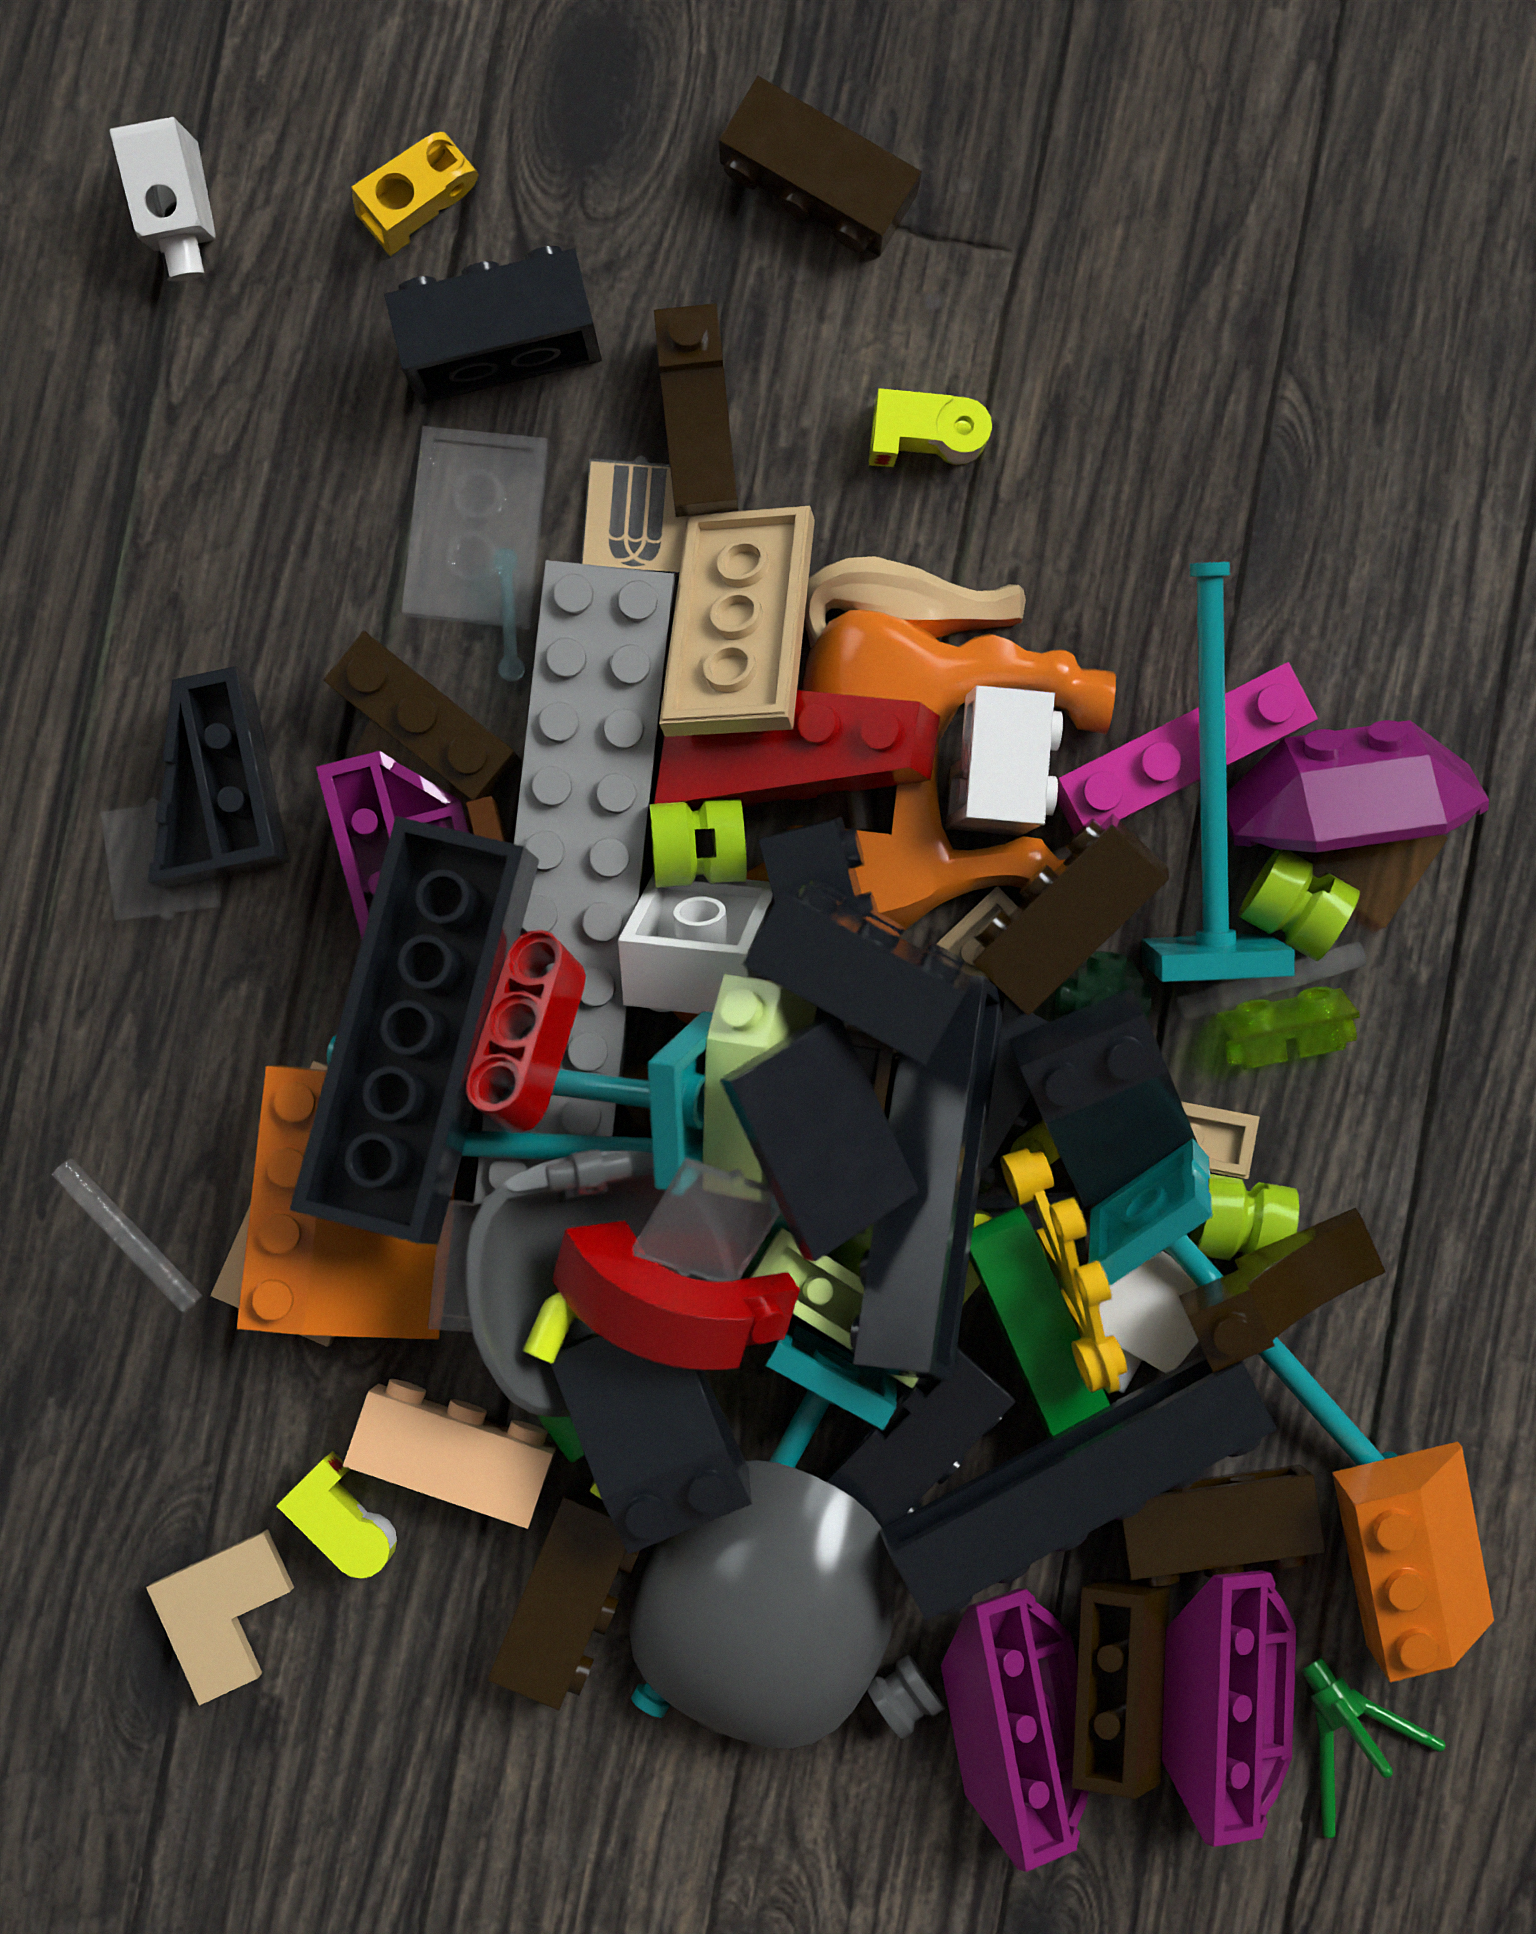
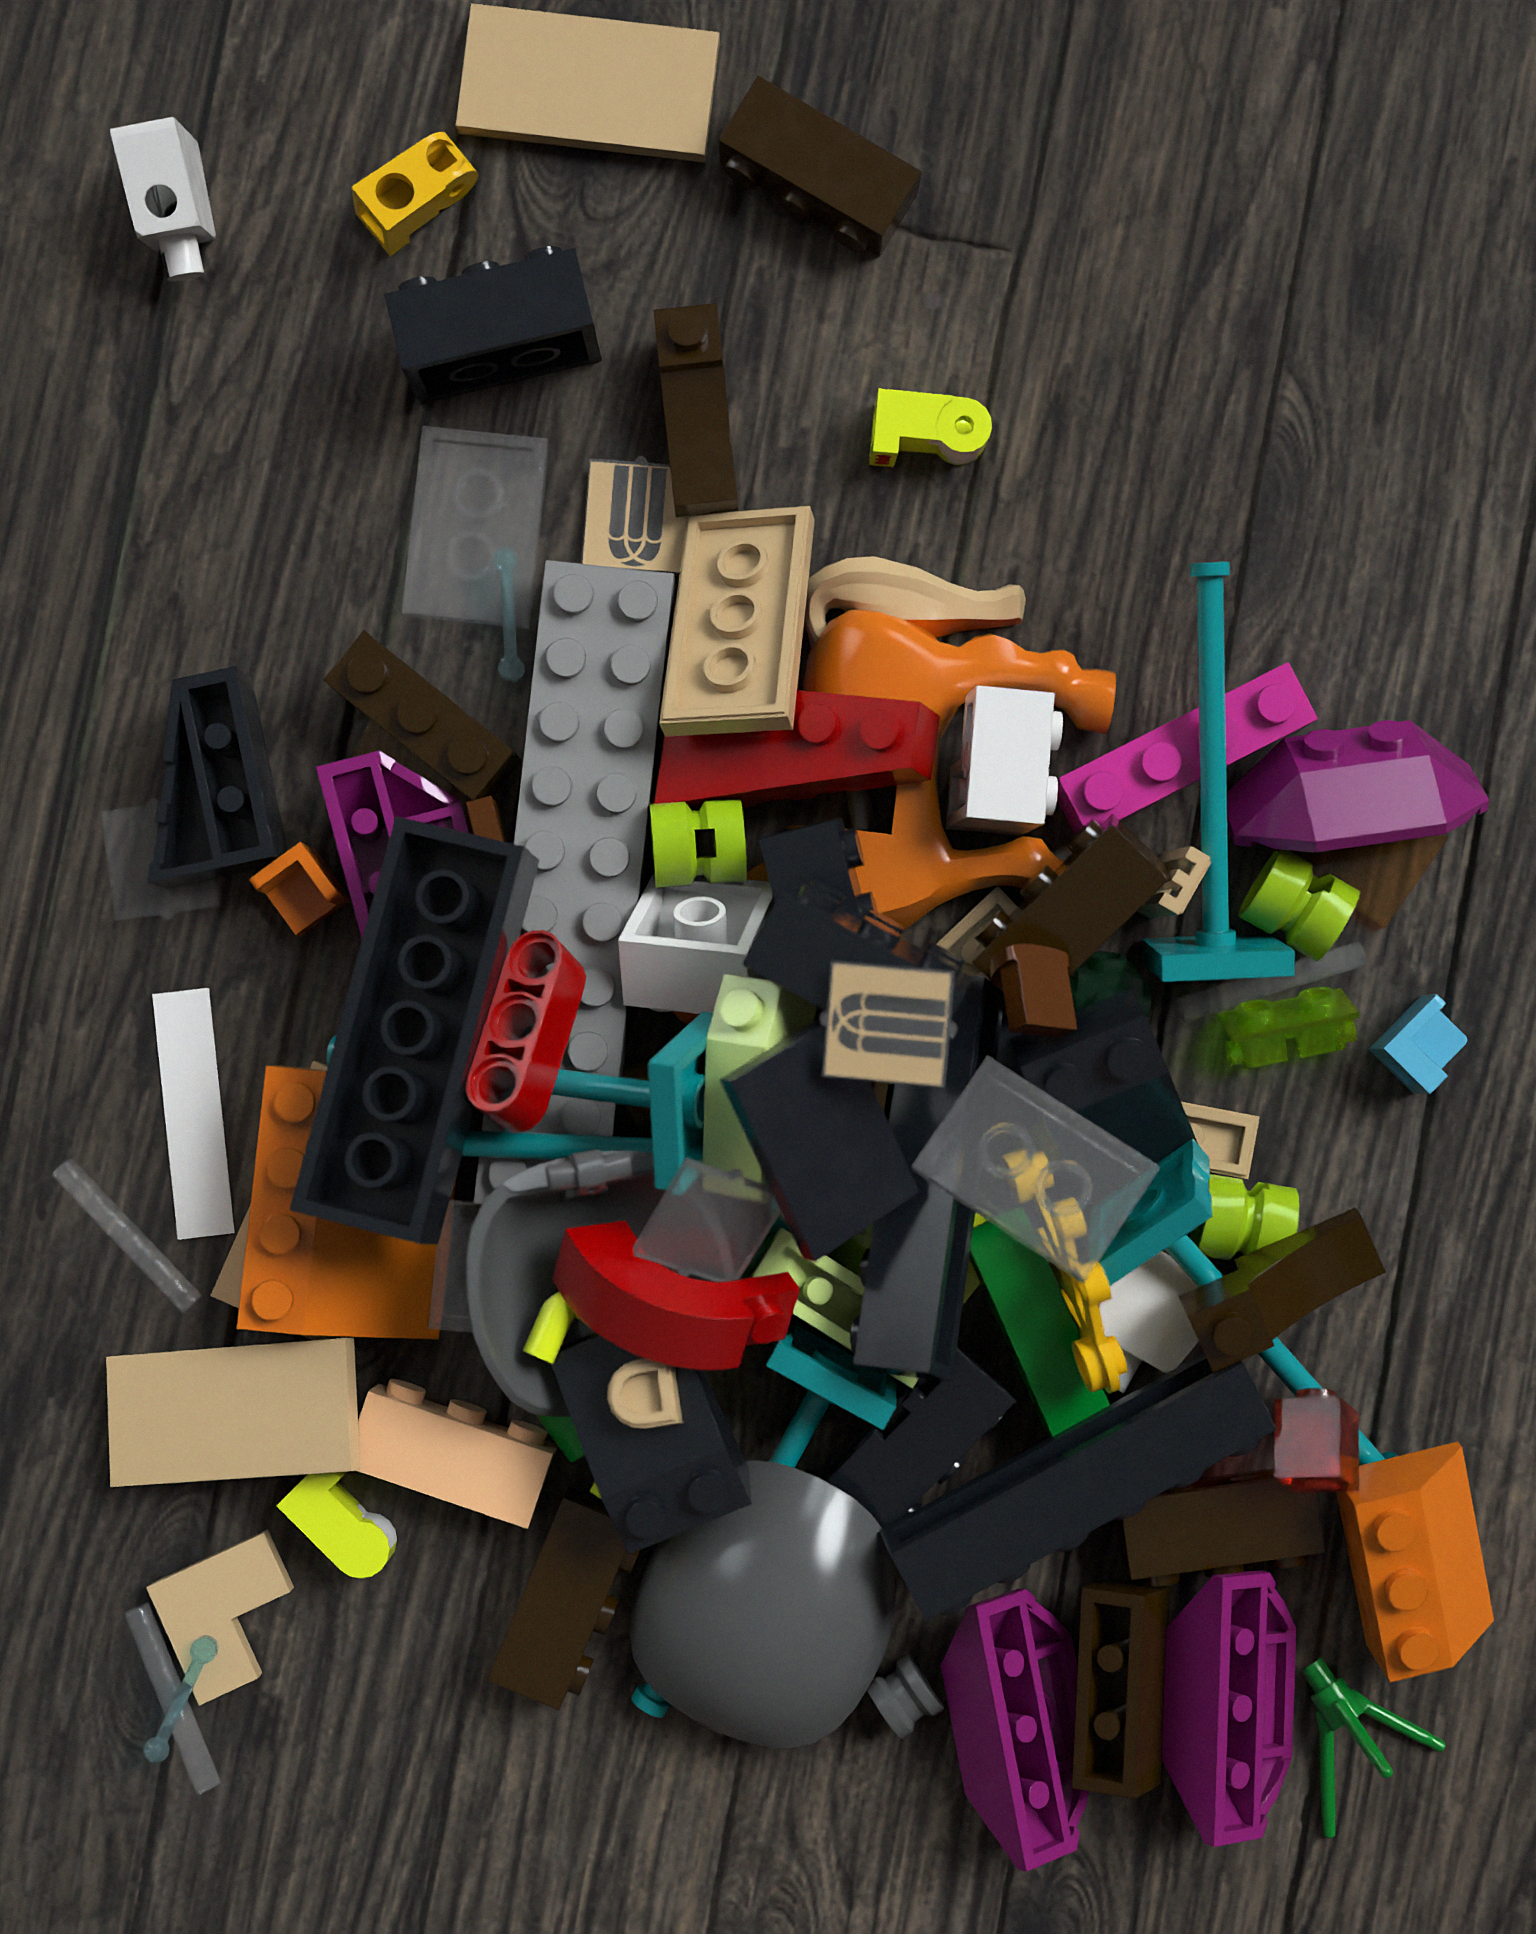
(166, 1684): none -> clear bar
(193, 1113): none -> white sticker
(202, 1651): none -> clear light blue hinge
(233, 1412): none -> tan tile
(301, 888): none -> orange panel
(587, 82): none -> tan tile
(645, 1394): none -> tan tile
(888, 1023): none -> piece
(1035, 989): none -> reddish brown tile
(1035, 1169): none -> clear tile
(1185, 872): none -> tan tile
(1316, 1442): none -> clear red brick
(1420, 1045): none -> medium azure panel

